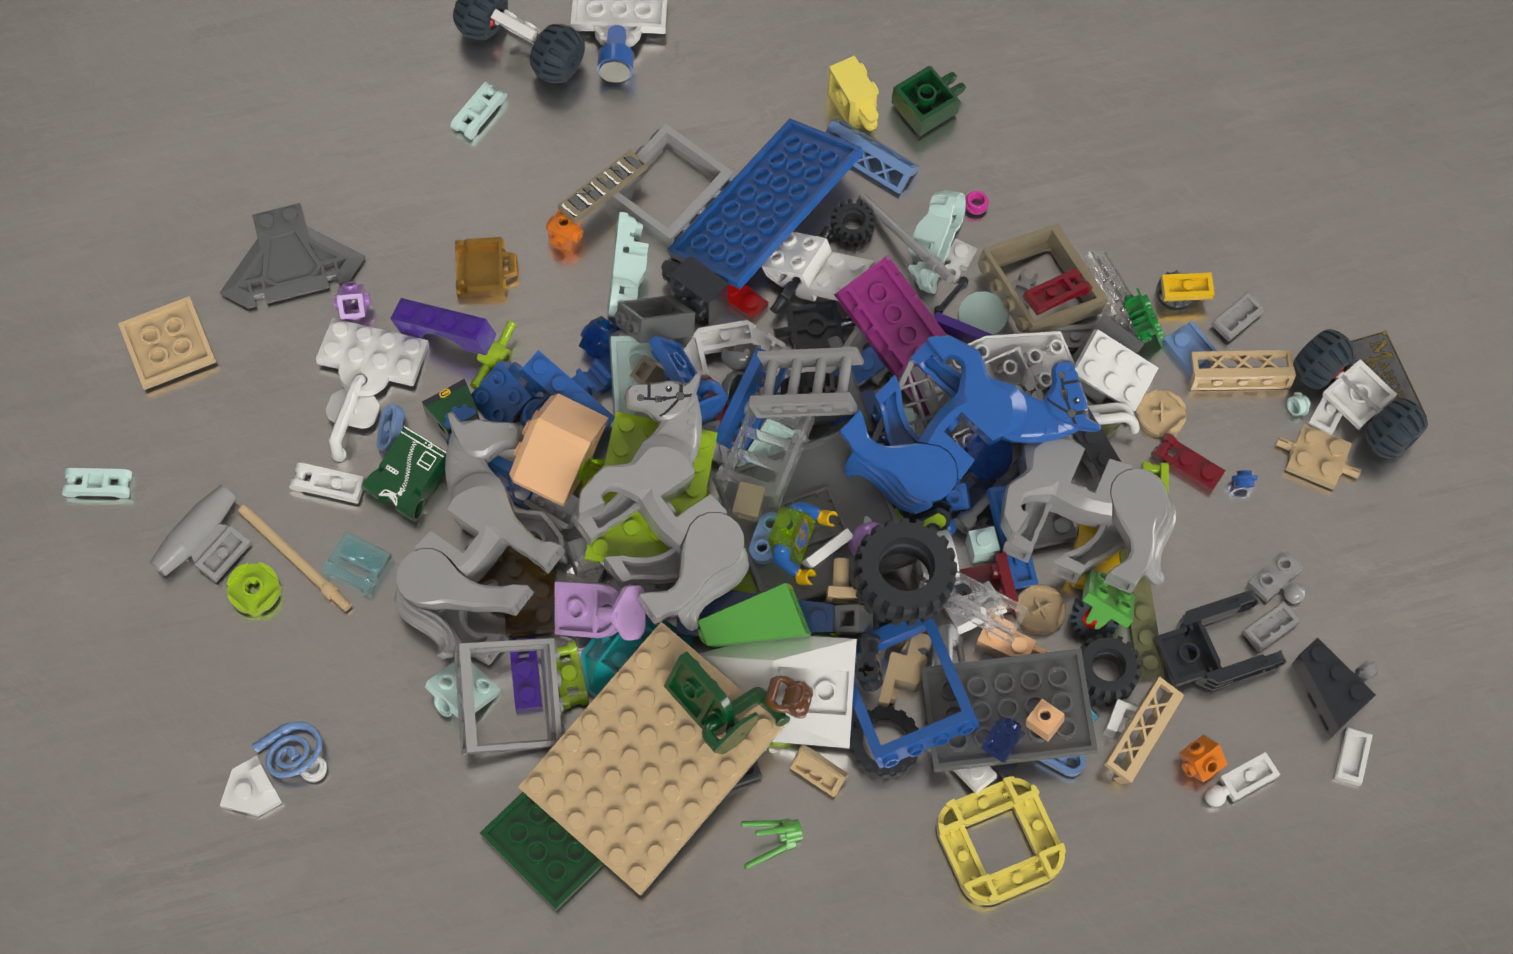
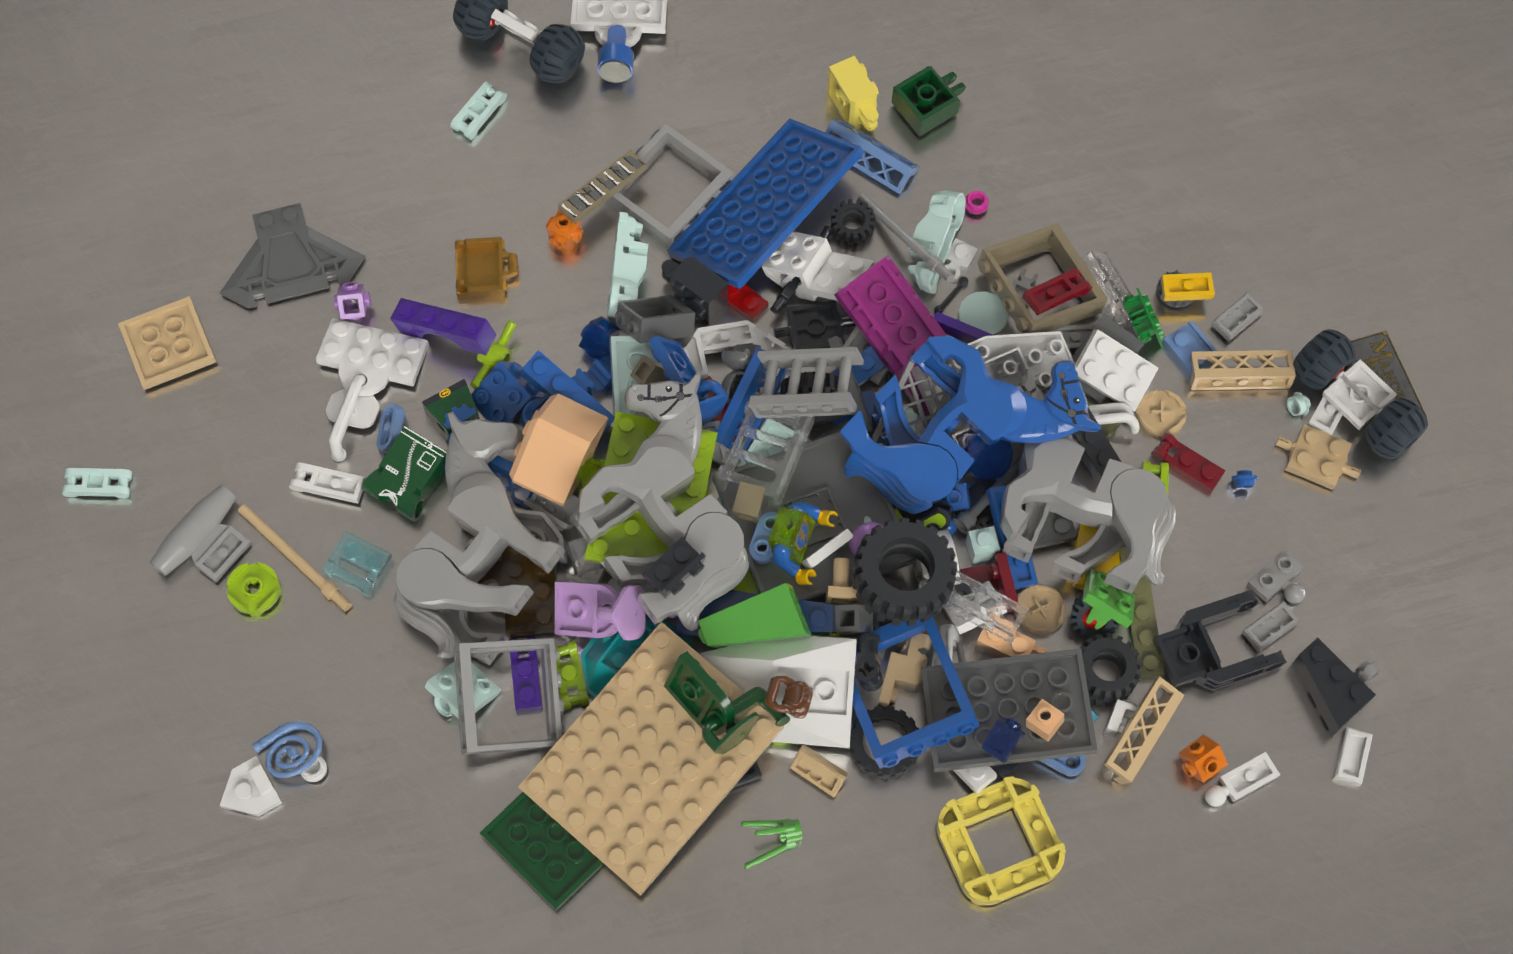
(674, 567): none -> black bracket

